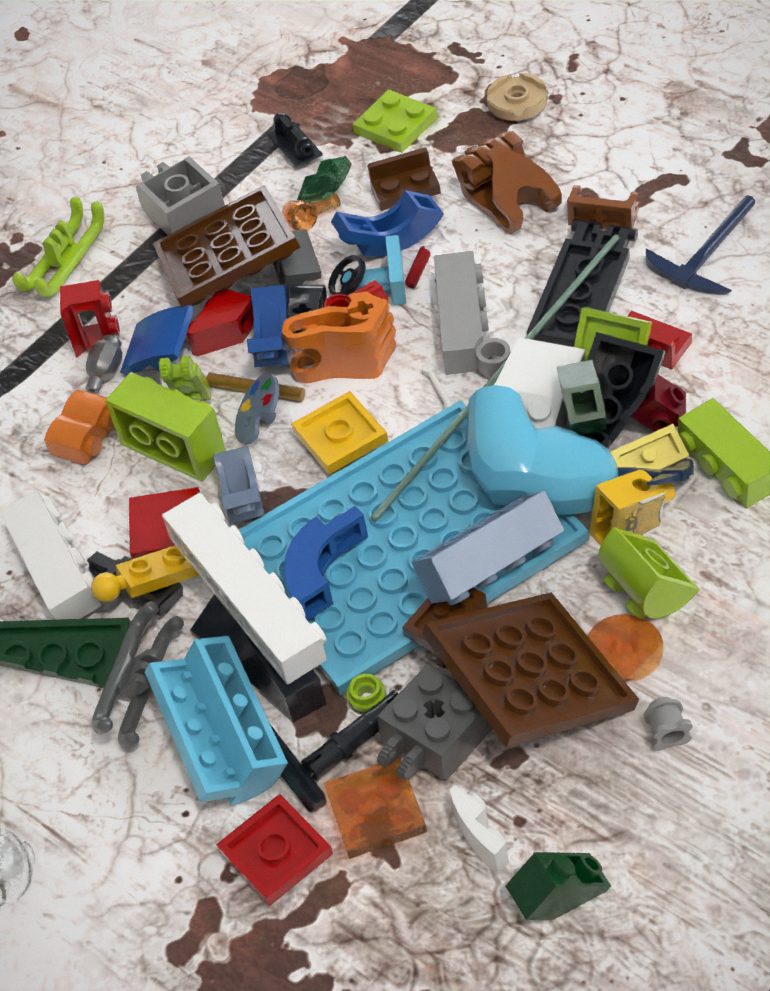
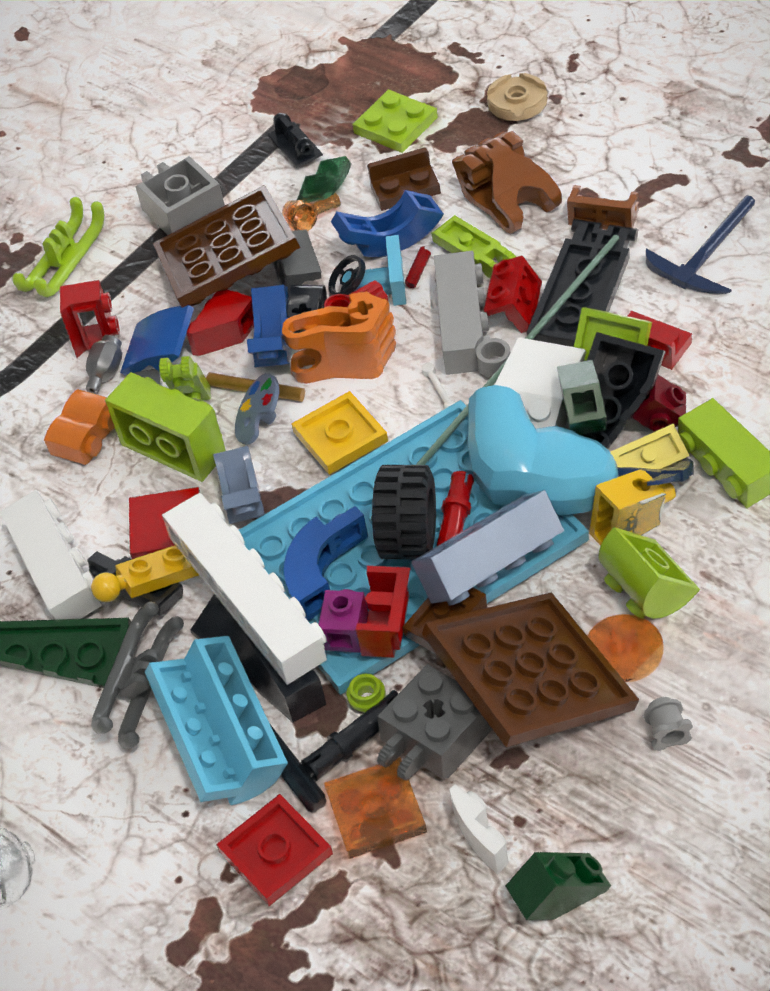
(339, 618): none -> magenta brick
(386, 613): none -> red window
(404, 511): none -> black tyre
(455, 506): none -> red pin
(461, 236): none -> lime hinge
(514, 290): none -> red bracket

